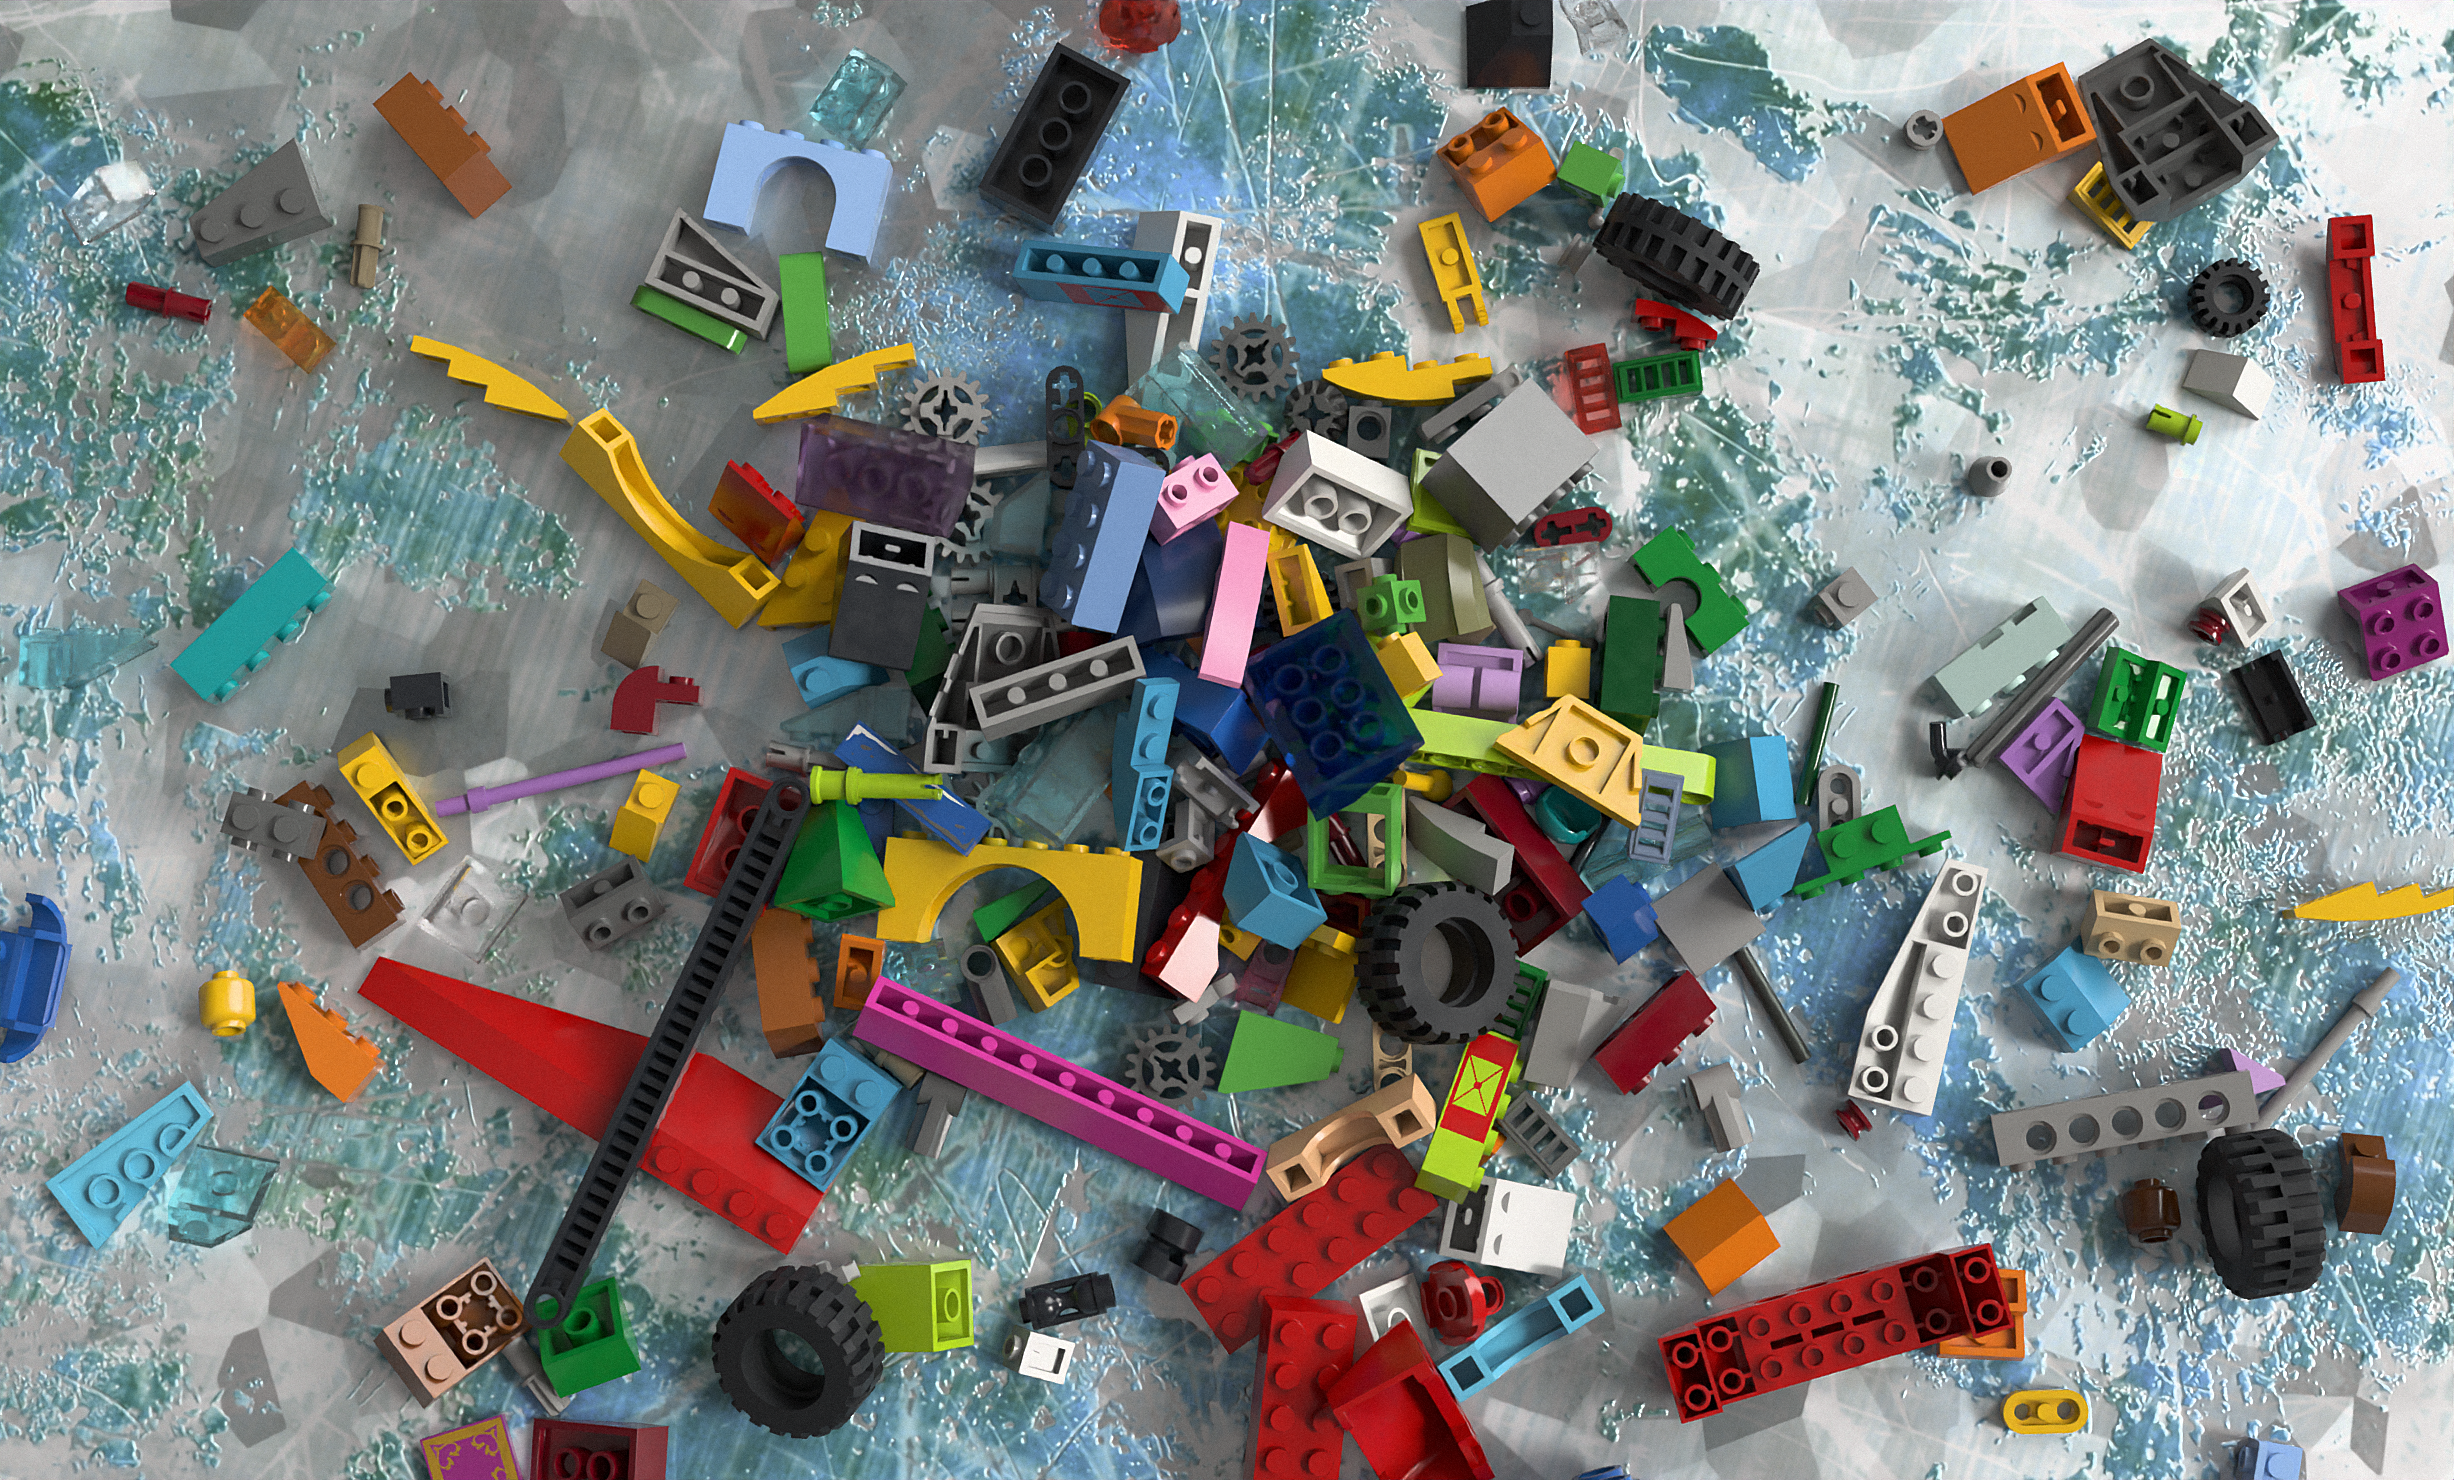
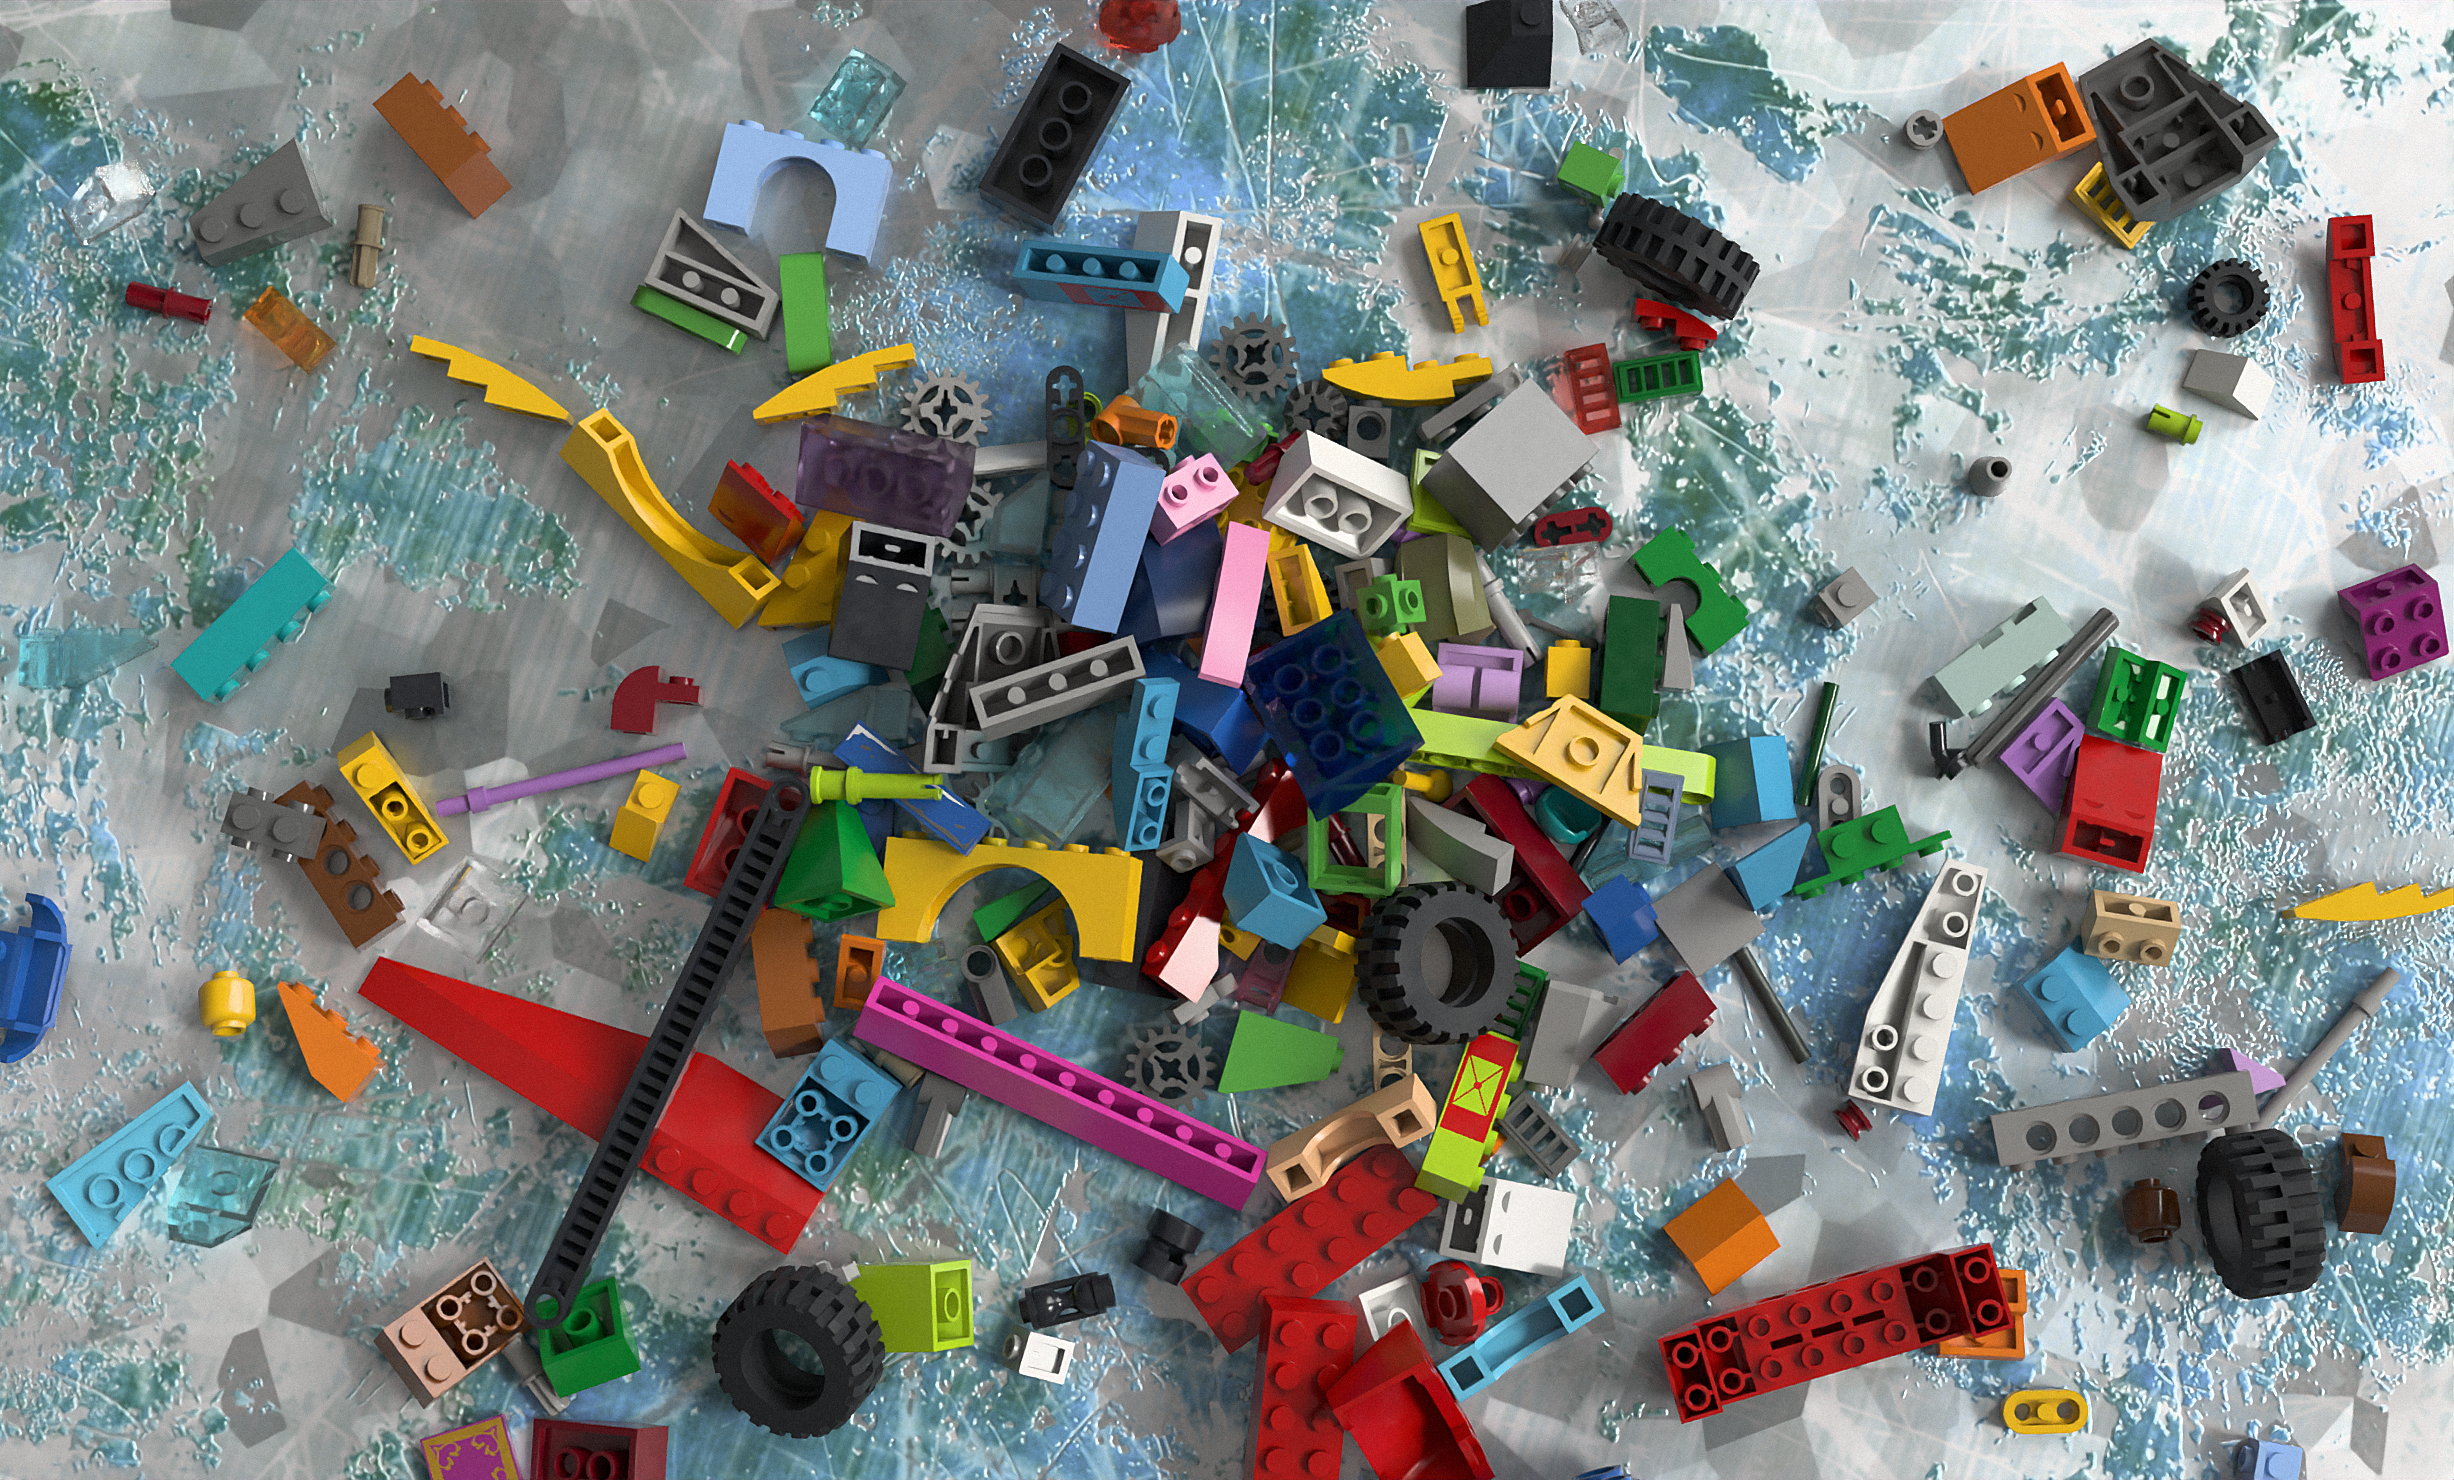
(612, 903): dark grey brick -> none
(639, 625): dark tan slope -> none
(1498, 163): orange slope -> none

